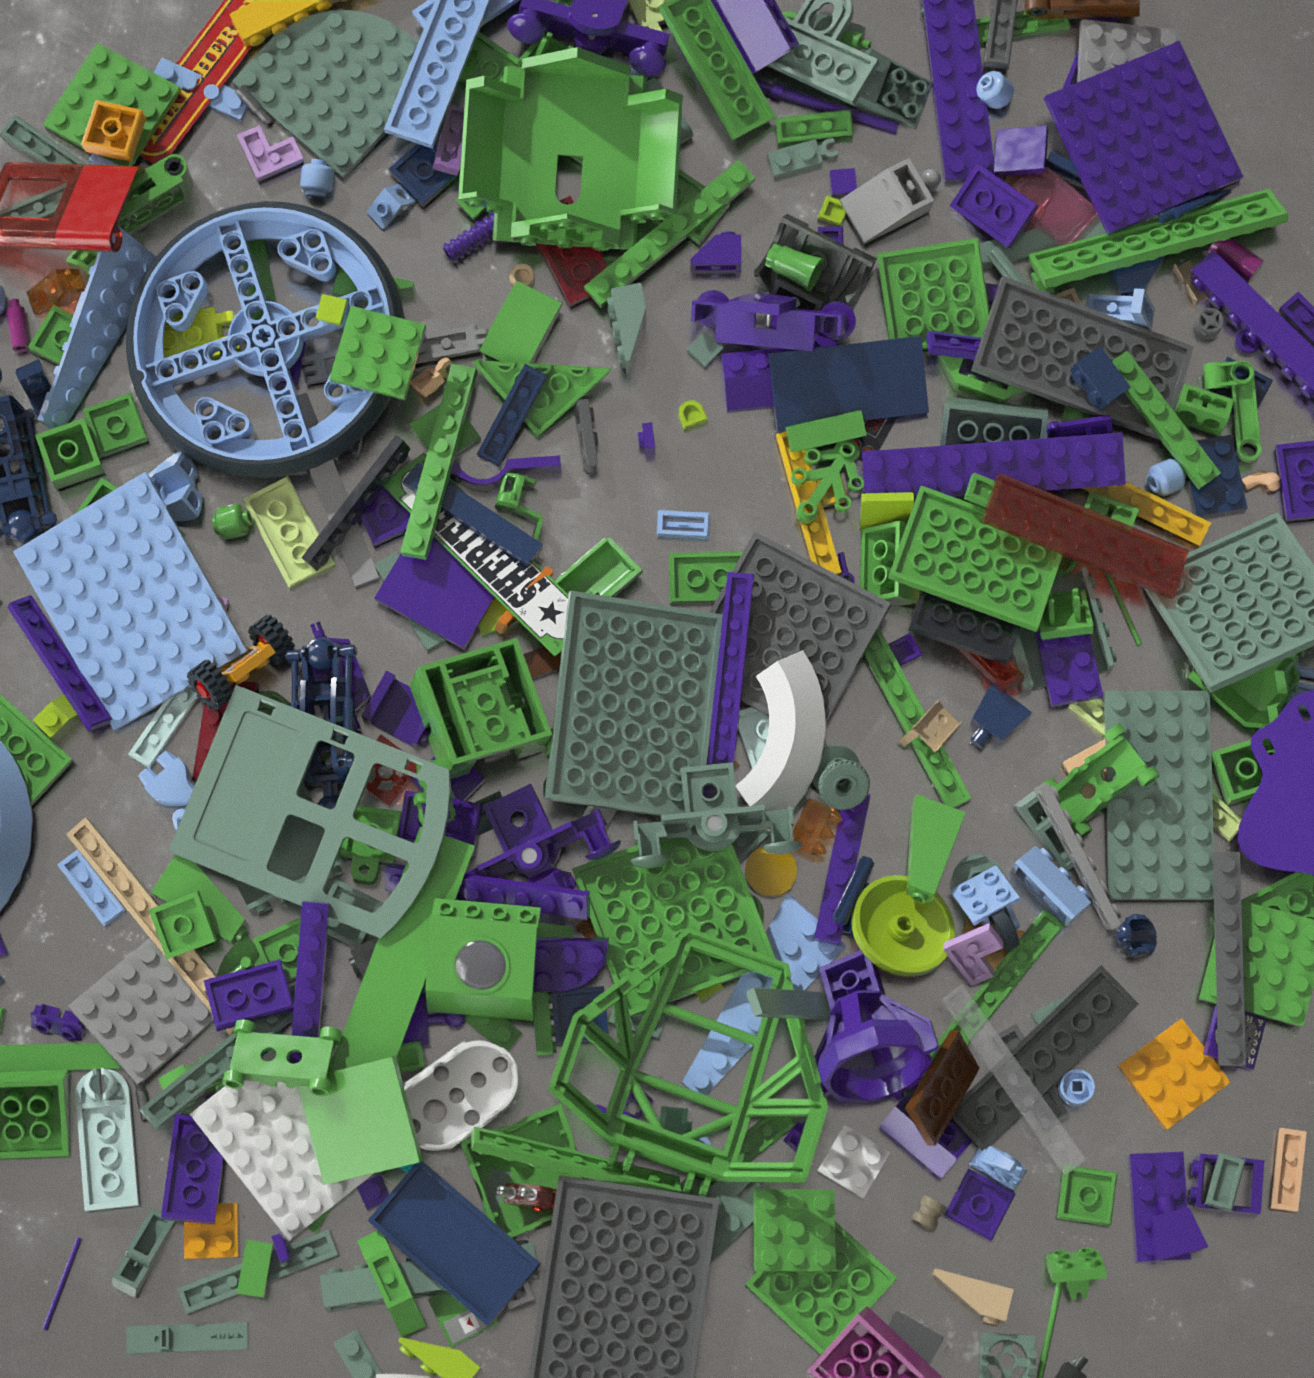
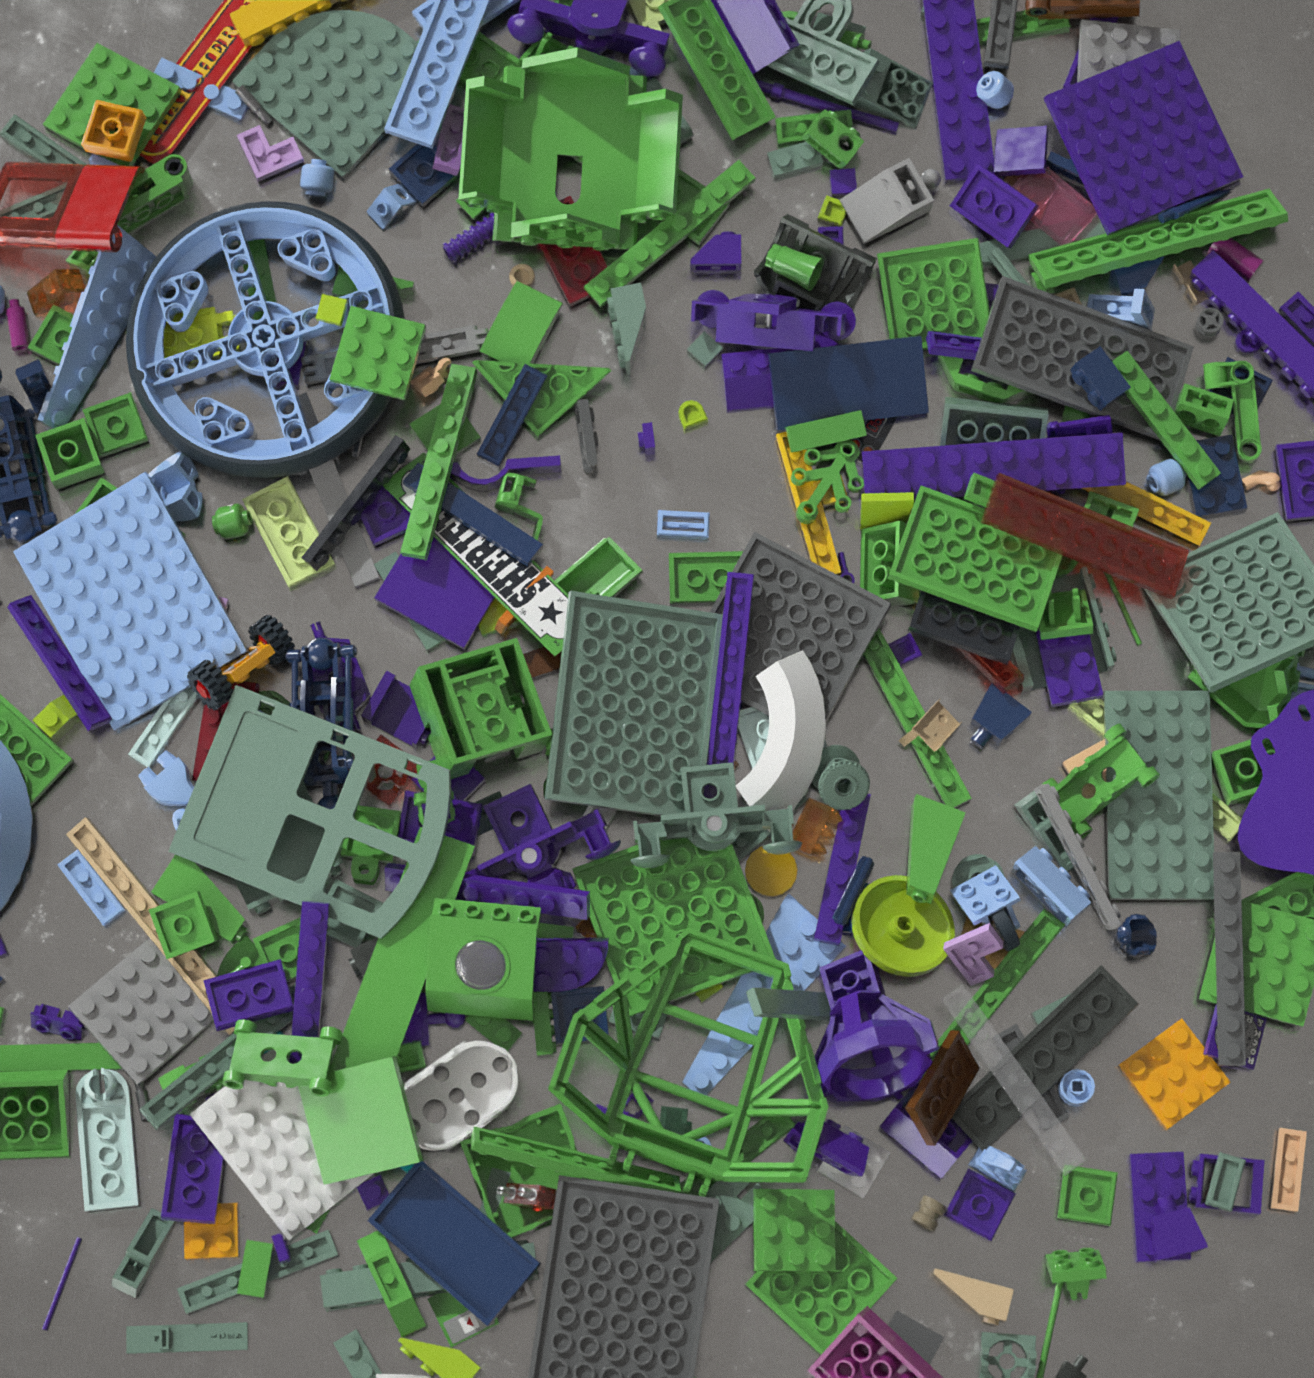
(829, 144): none -> bright green brick
(842, 1150): none -> dark purple slope

